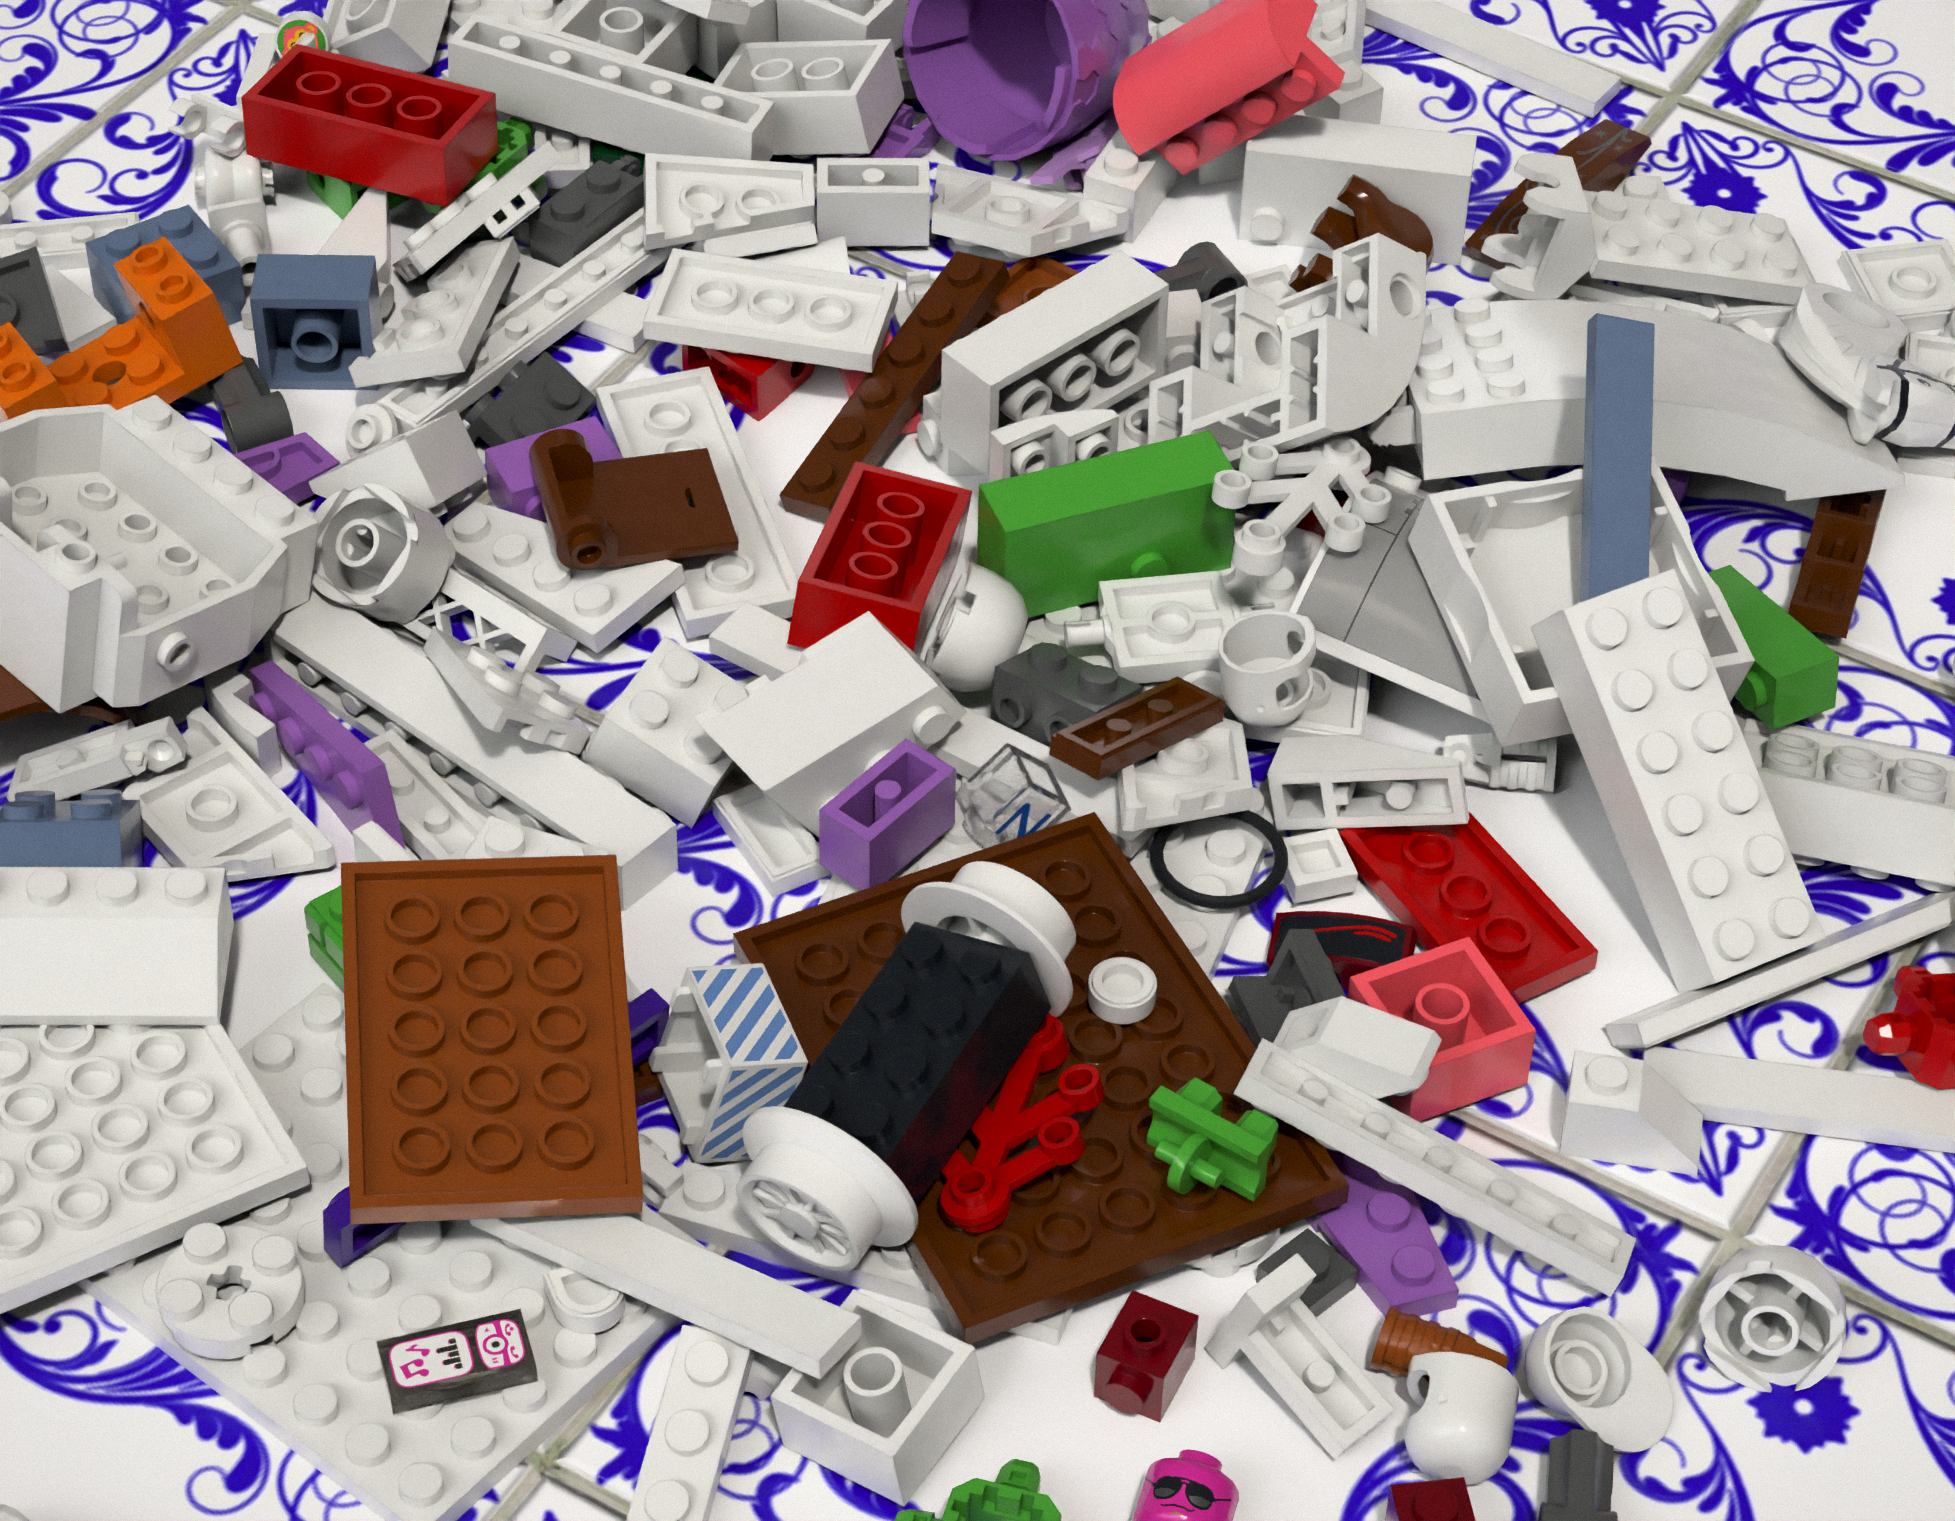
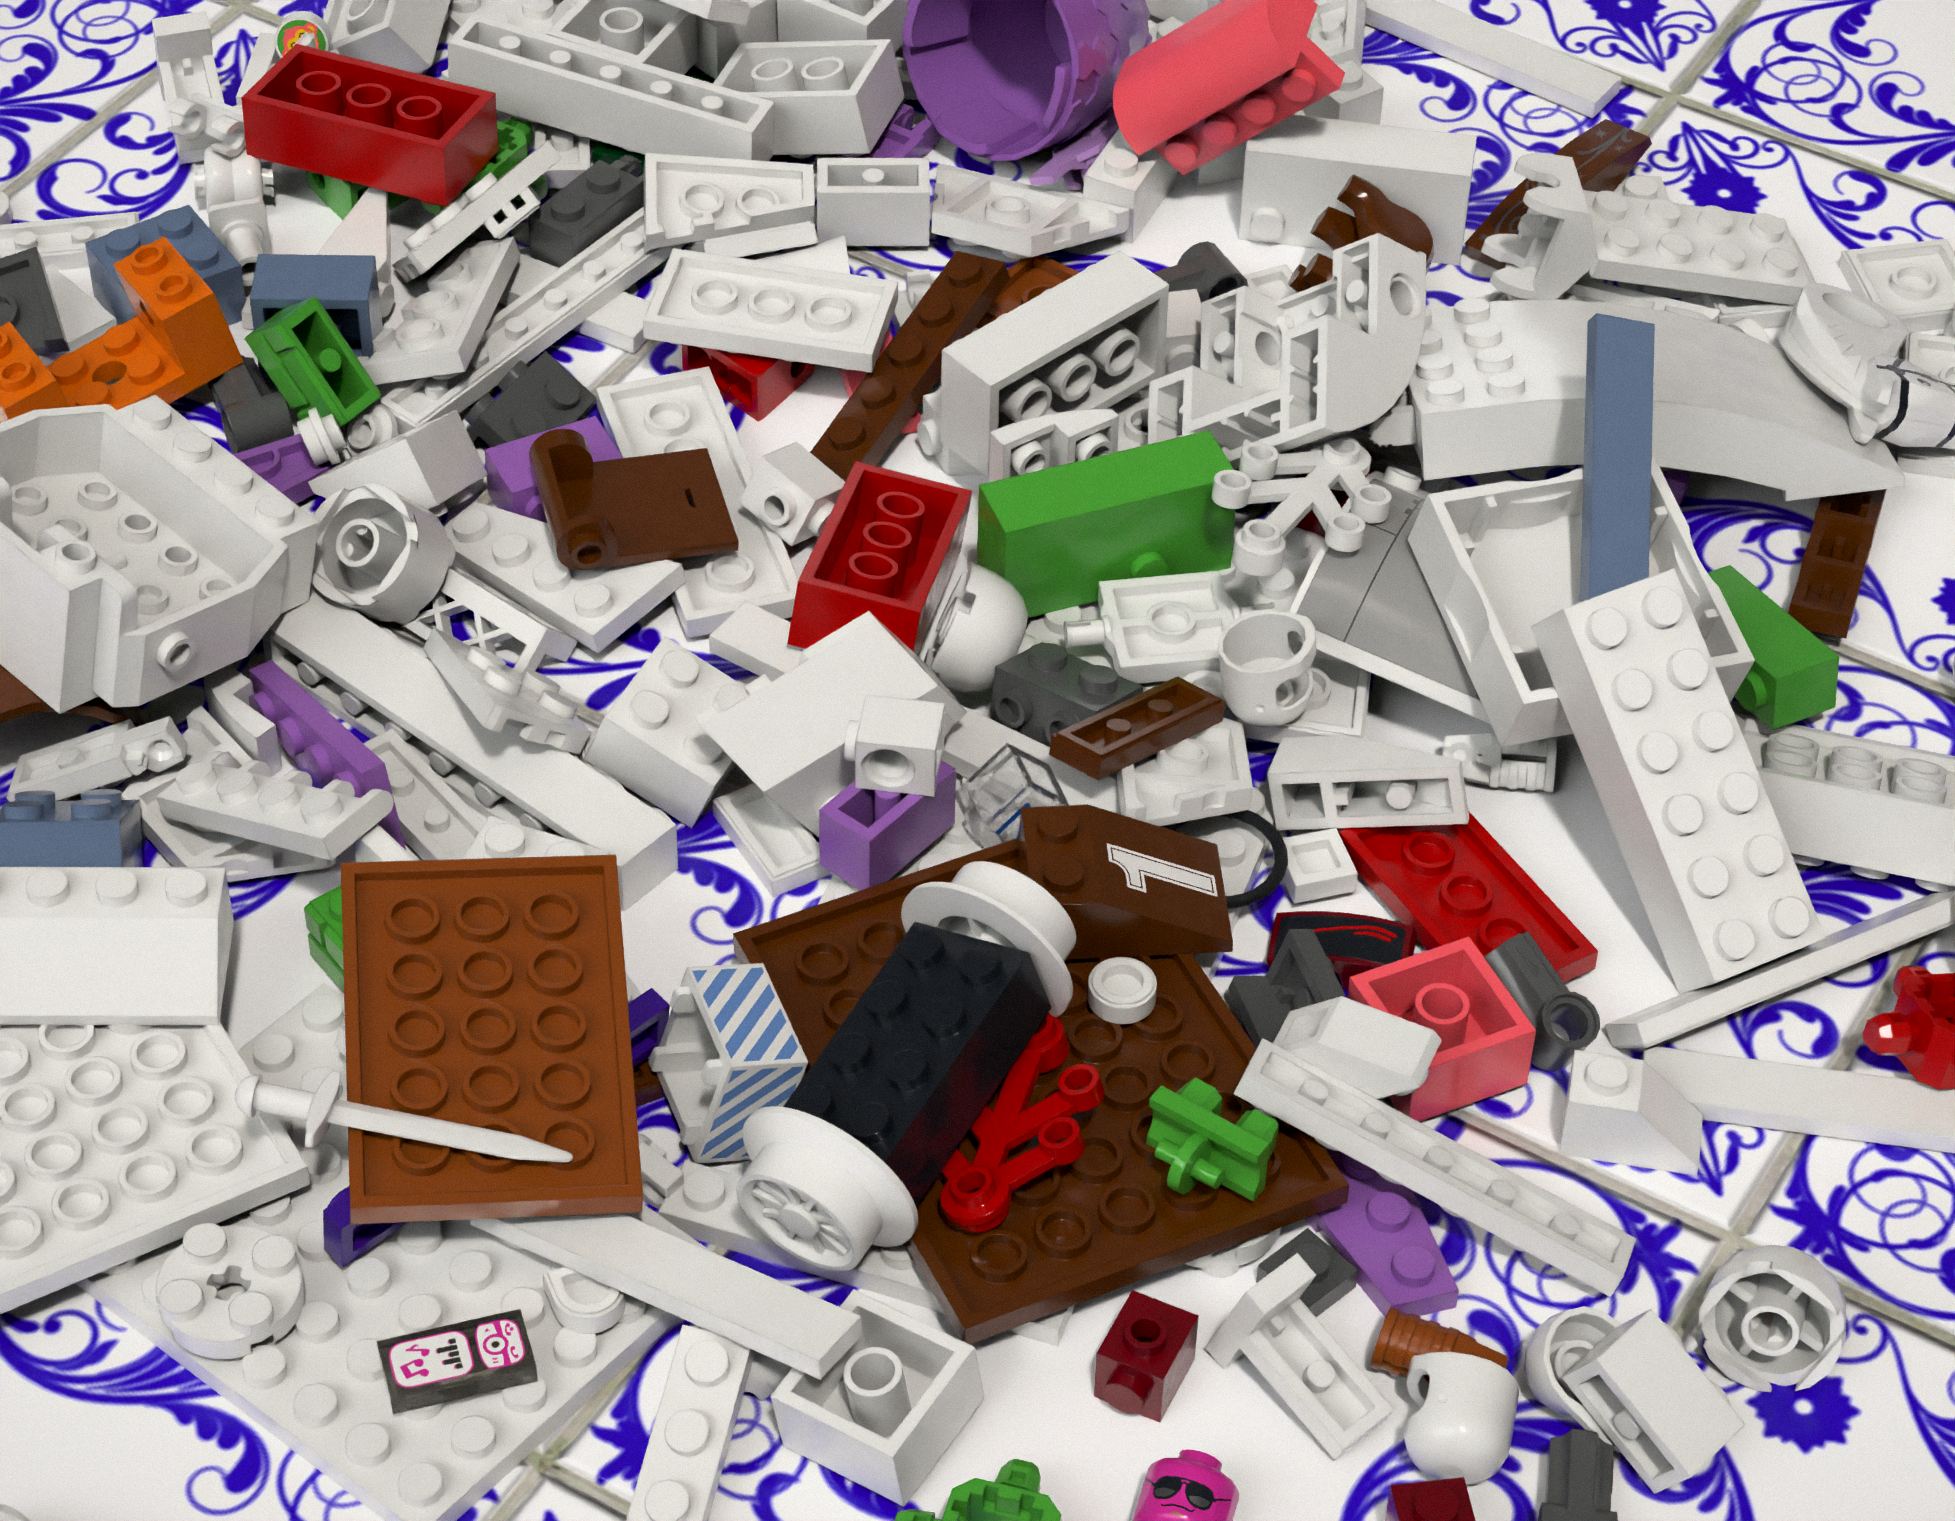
(184, 69): none -> white bracket
(272, 809): none -> white hinge
(312, 362): none -> bright green brick
(321, 437): none -> white plate
(325, 1108): none -> white sword
(792, 493): none -> white brick
(897, 745): none -> white brick
(1126, 882): none -> reddish brown slope
(1544, 1000): none -> dark grey piece
(1654, 1401): none -> white brick

